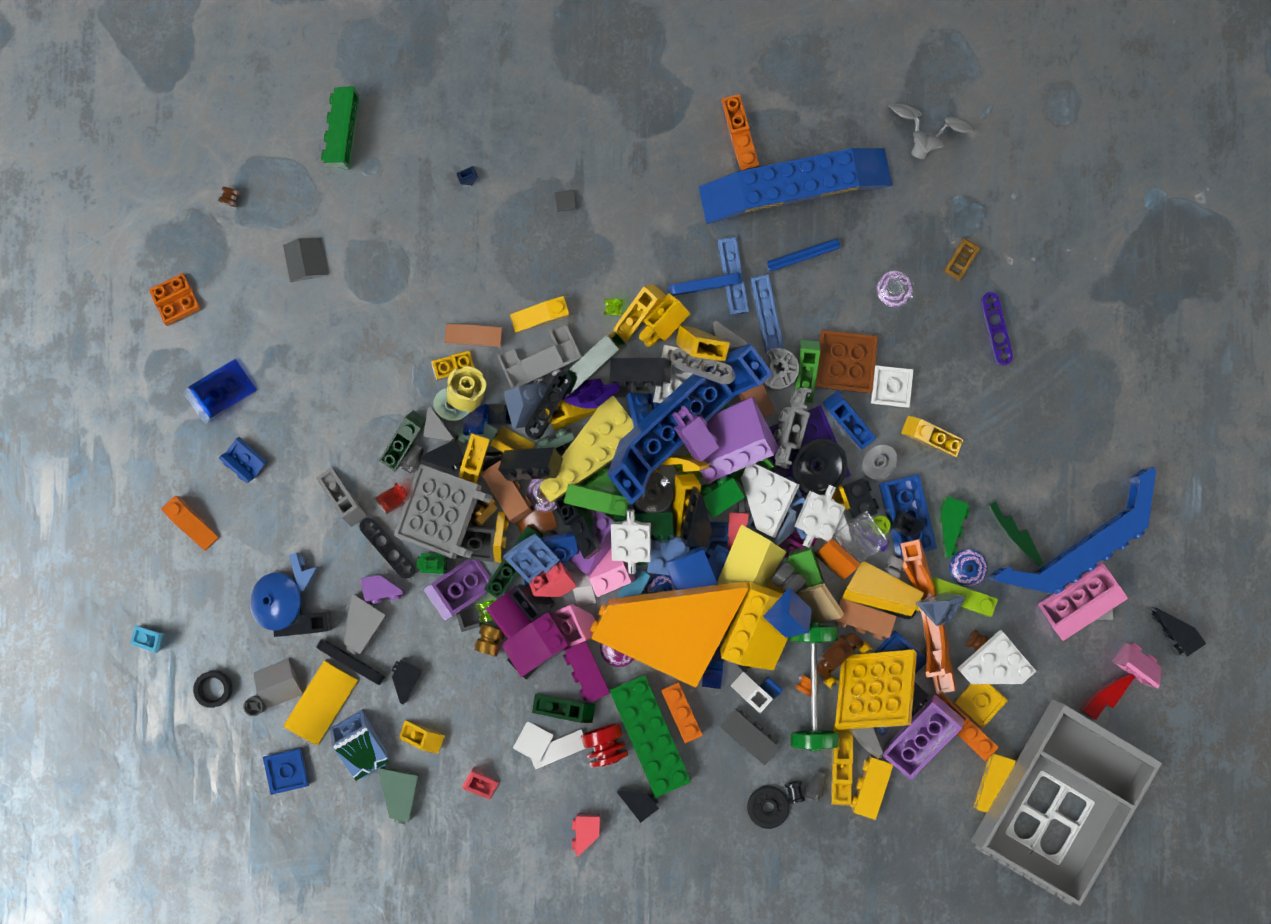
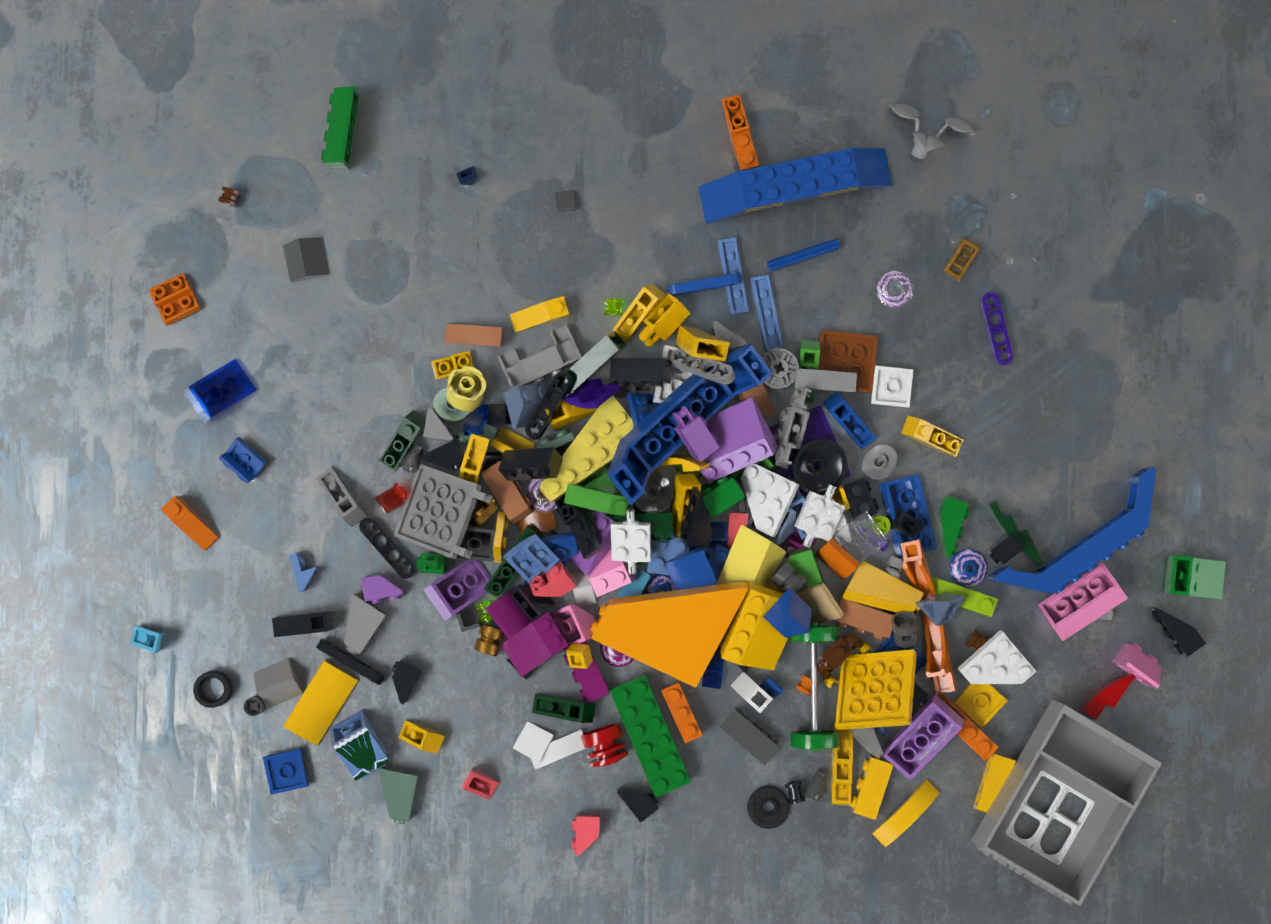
(283, 601): blue dish -> none
(579, 656): none -> yellow slope
(825, 380): none -> light grey slope
(905, 629): none -> dark grey wheel
(906, 813): none -> yellow slope
(1004, 549): none -> black slope
(1195, 577): none -> green slope

